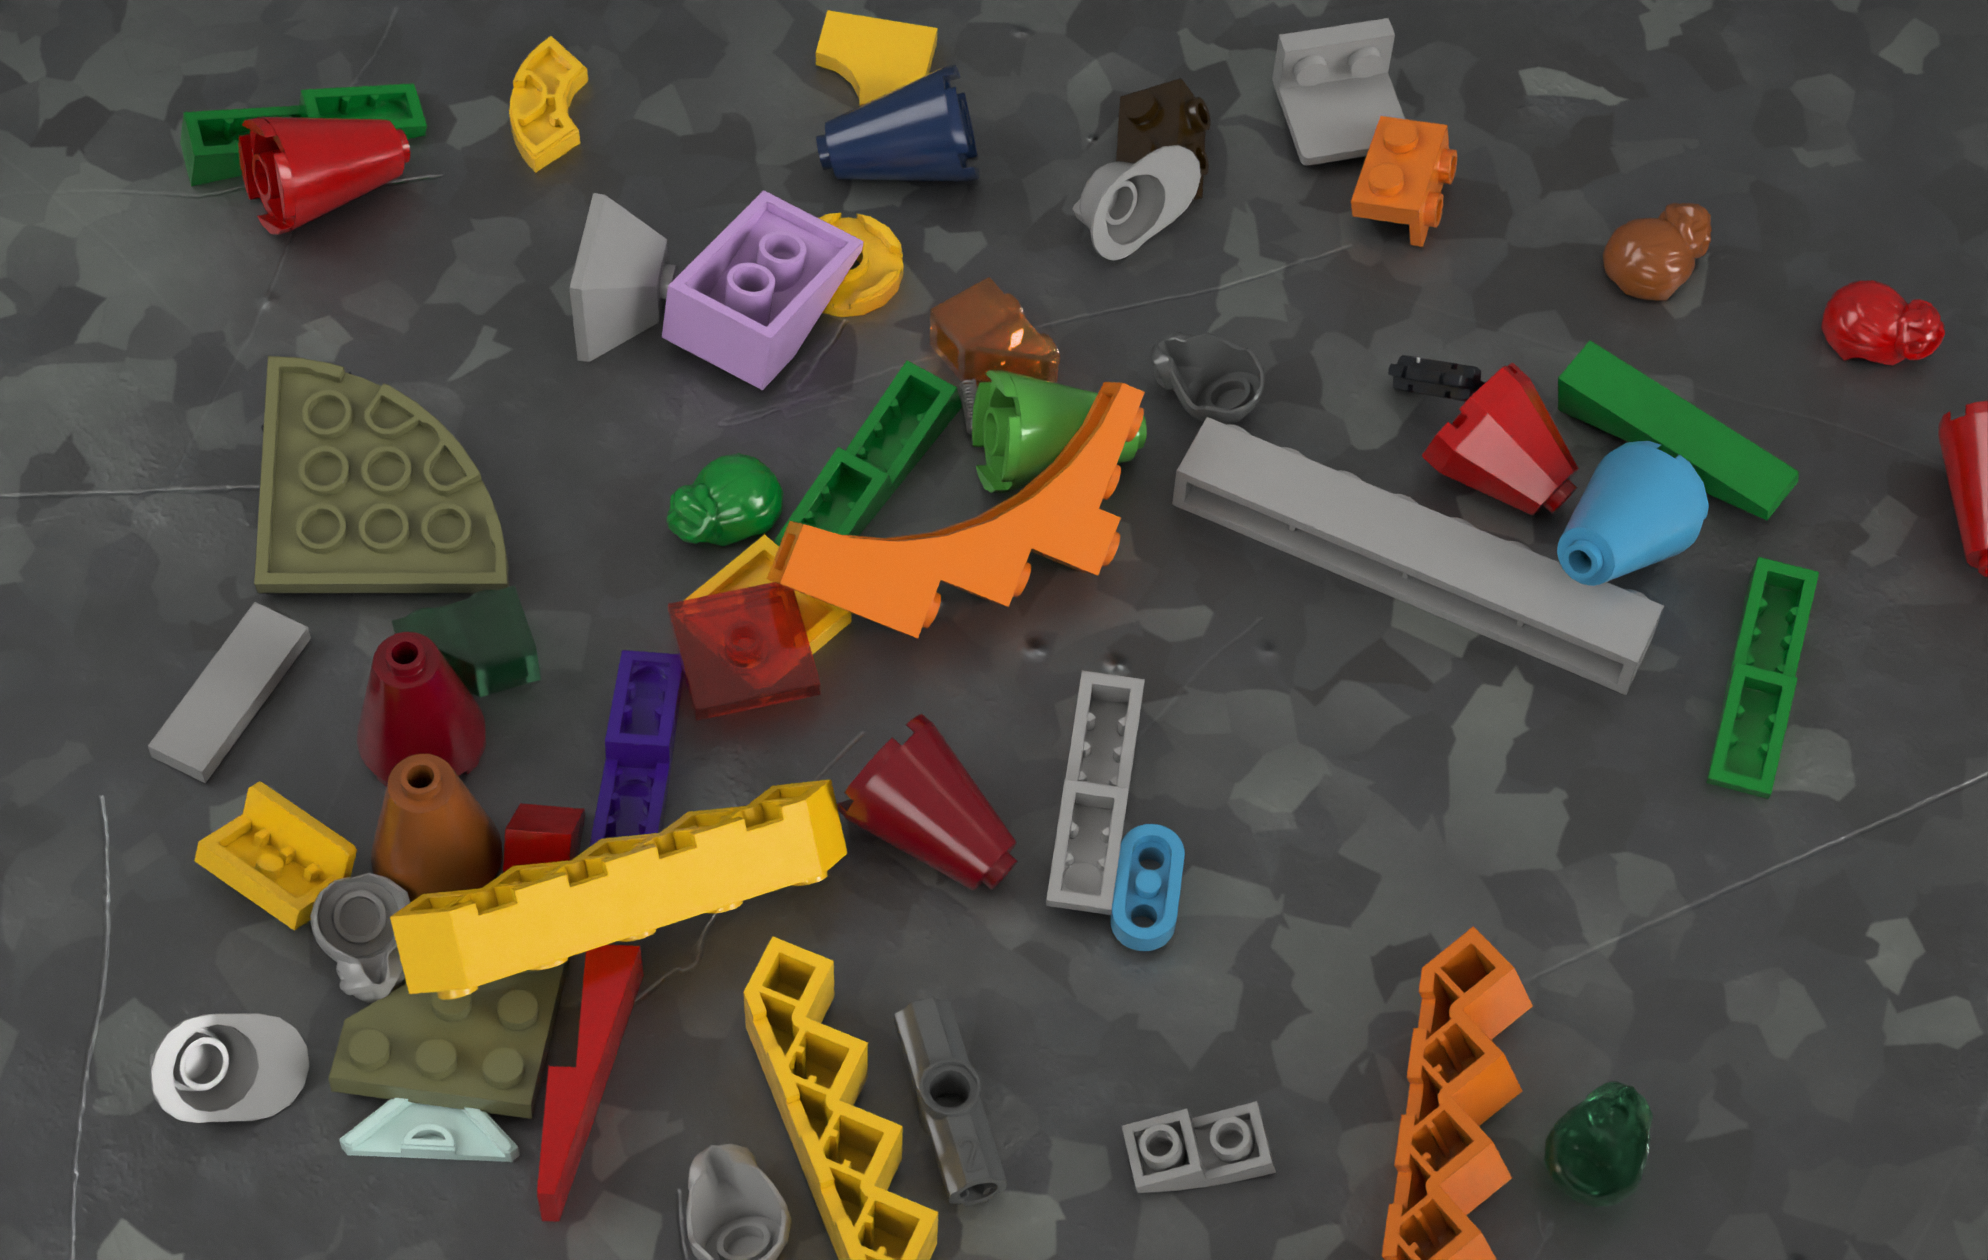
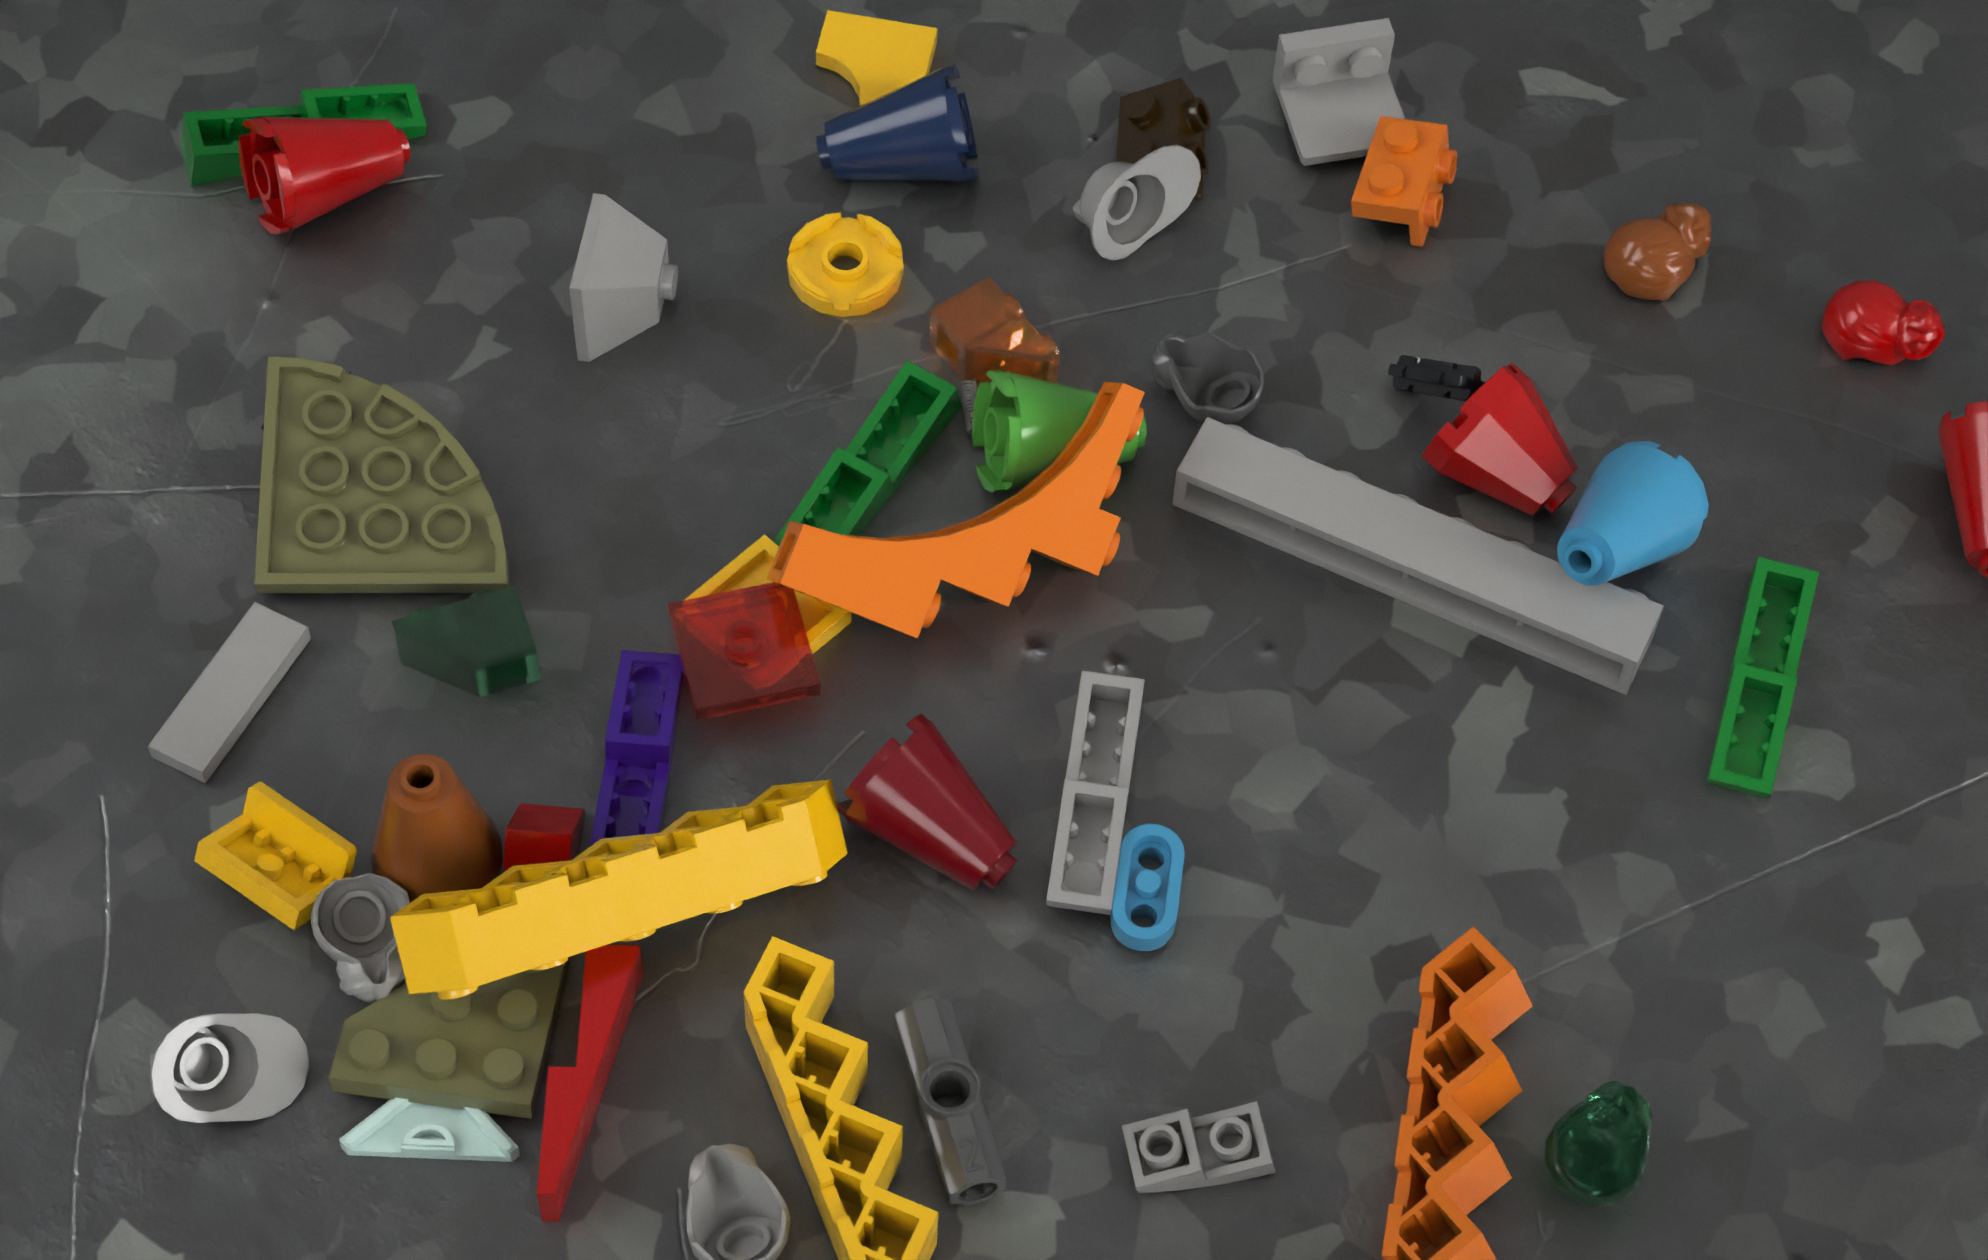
(417, 708): dark red cone -> none
(541, 103): yellow tile -> none
(726, 502): green hair -> none
(758, 289): lavender slope -> none
(1637, 408): green slope -> none

